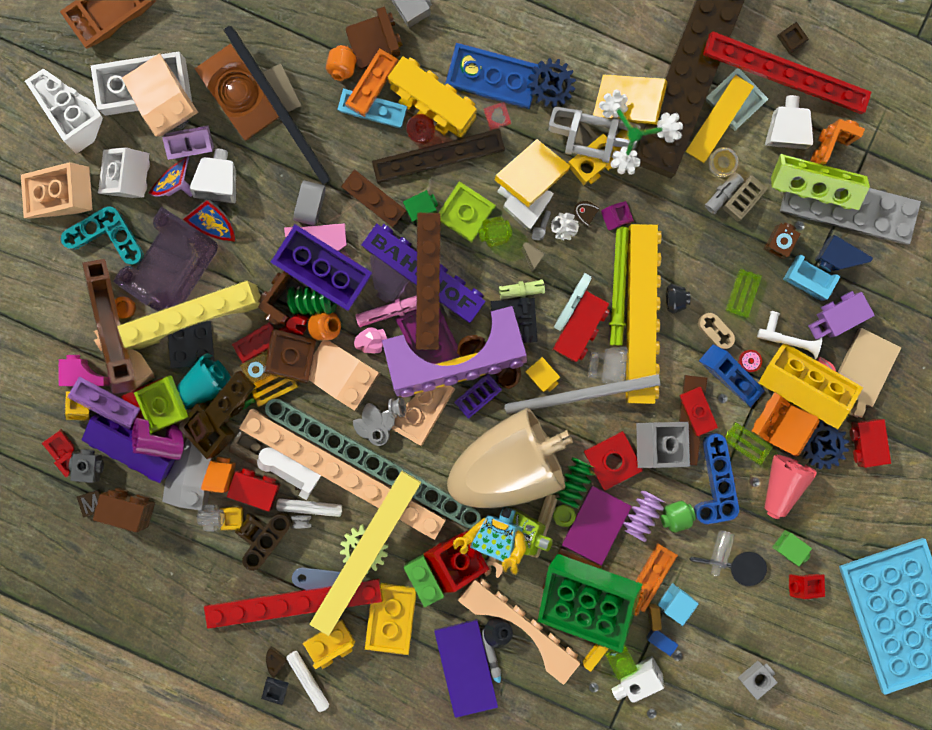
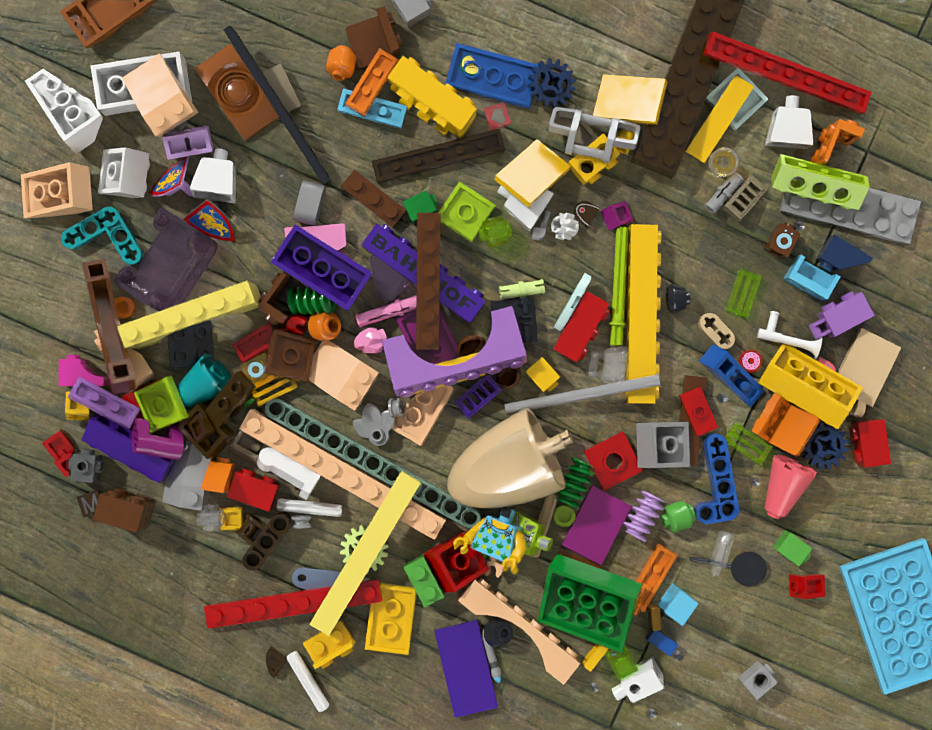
(275, 690): black tile -> none
(424, 122): clear red head -> none
(531, 255): dark tan slope -> none
(626, 158): white plant -> none
(792, 37): dark brown tile -> none

